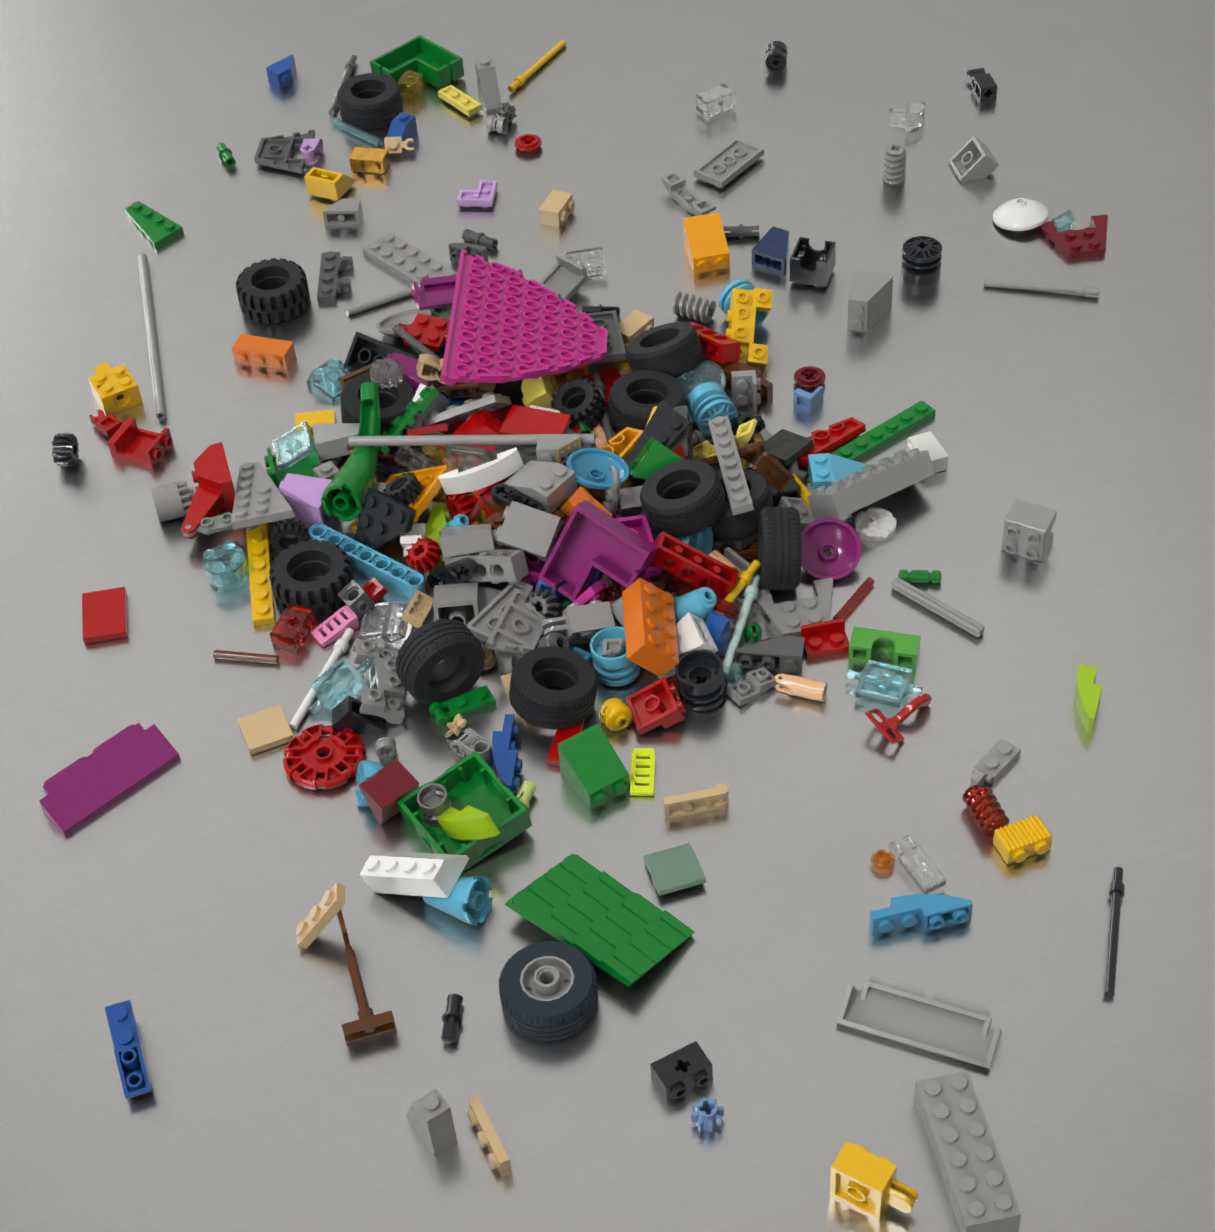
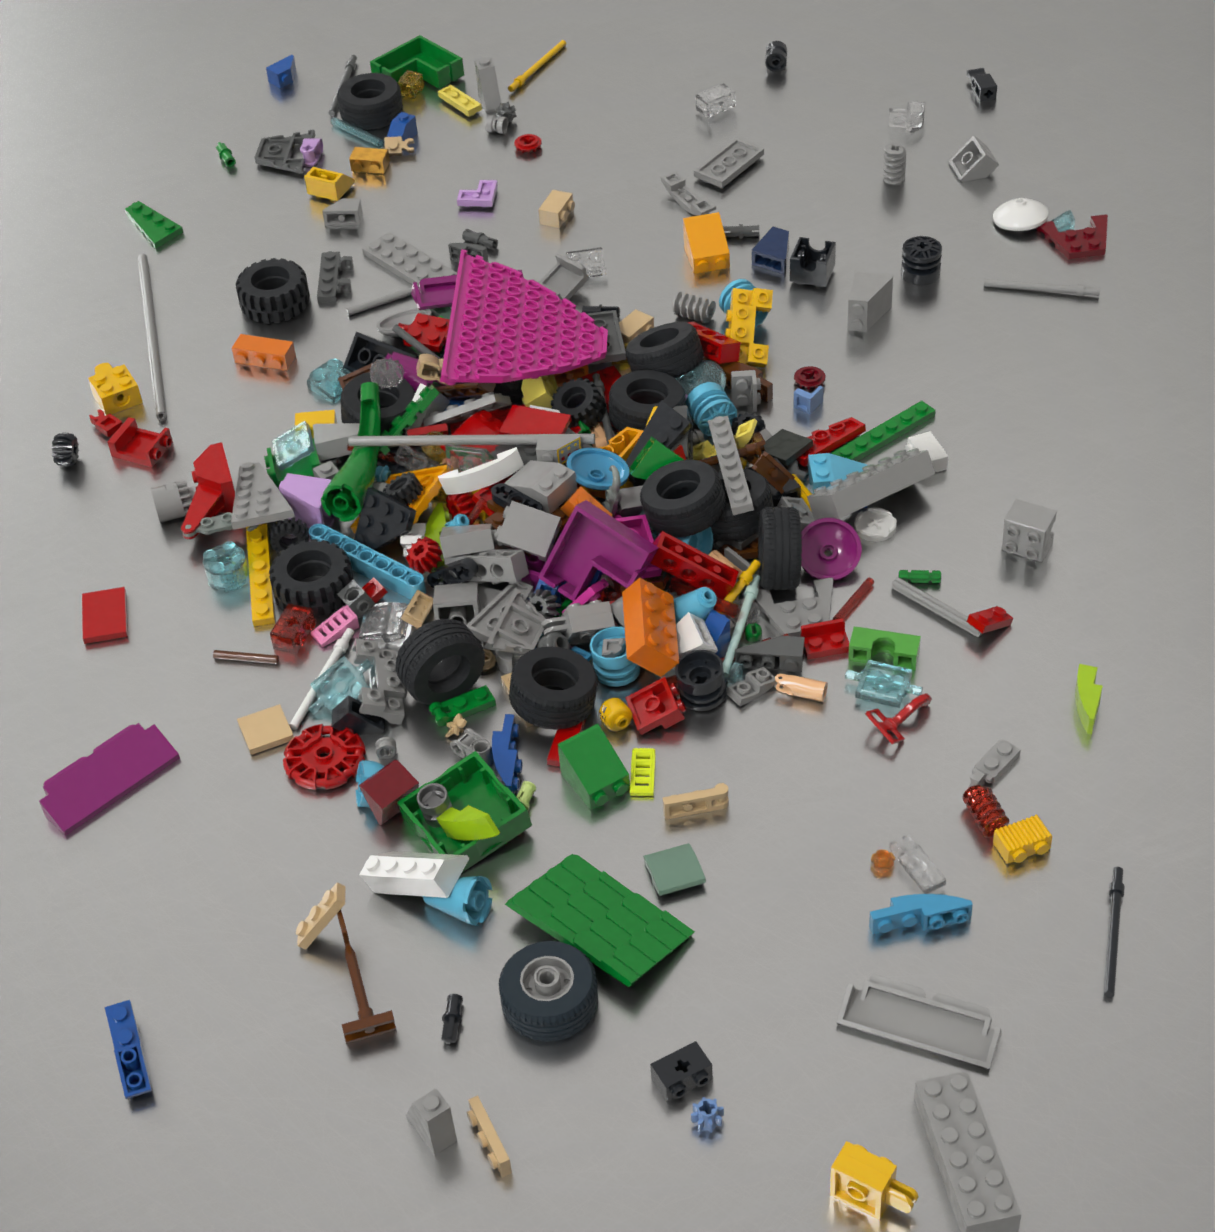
(382, 473): none -> medium azure plate
(990, 619): none -> red plate

